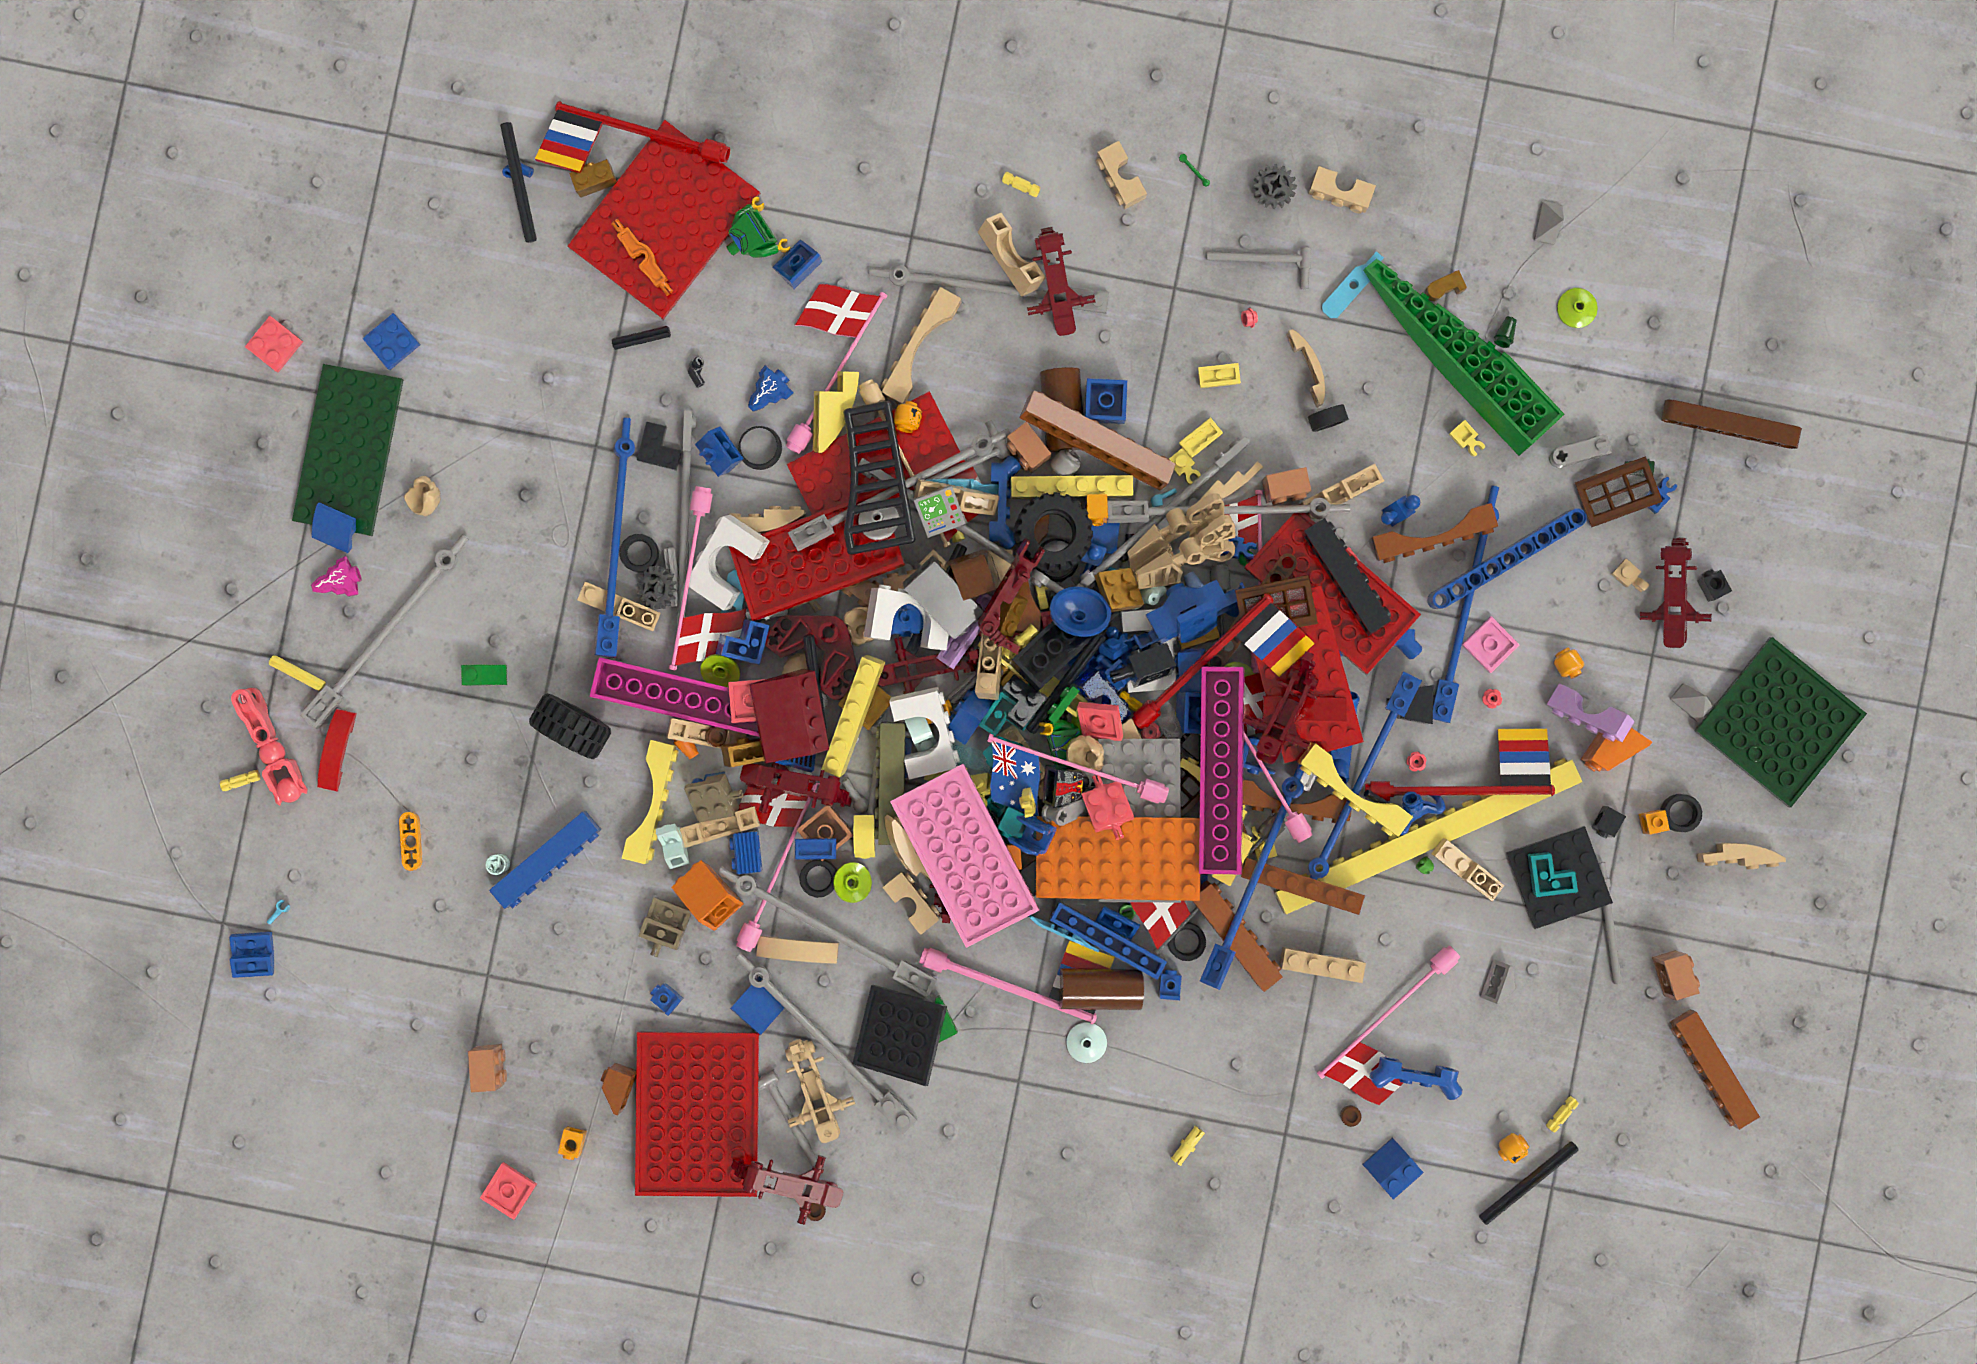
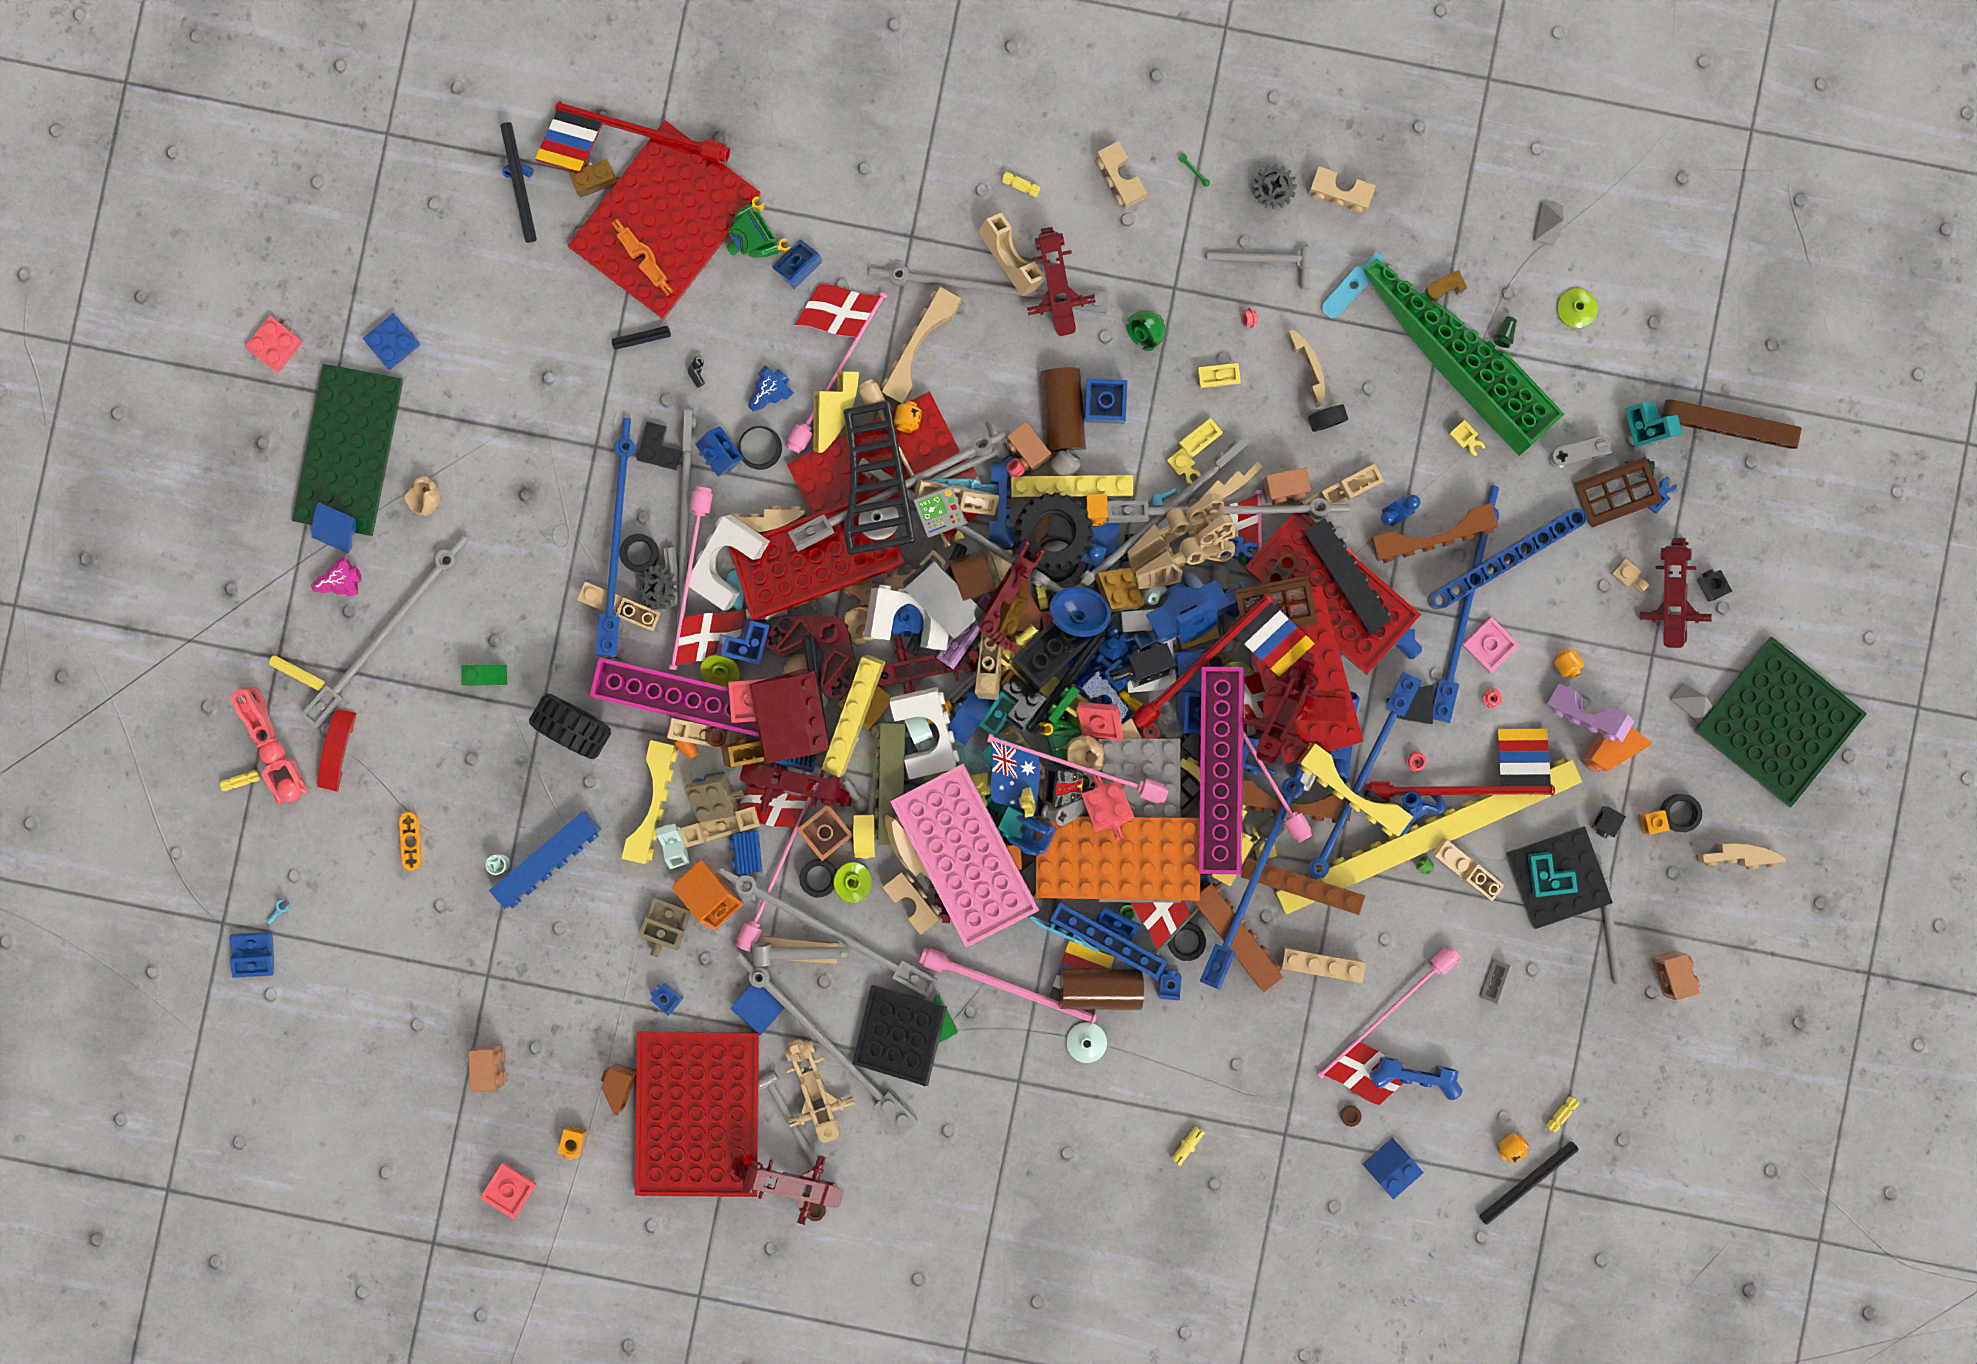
(764, 953): none -> light grey piece
(815, 848): blue tile -> none
(1015, 467): none -> coral plate
(1097, 440): brick -> none
(1146, 328): none -> green cylinder
(1647, 427): none -> teal brick
(1714, 1069): dark orange brick -> none

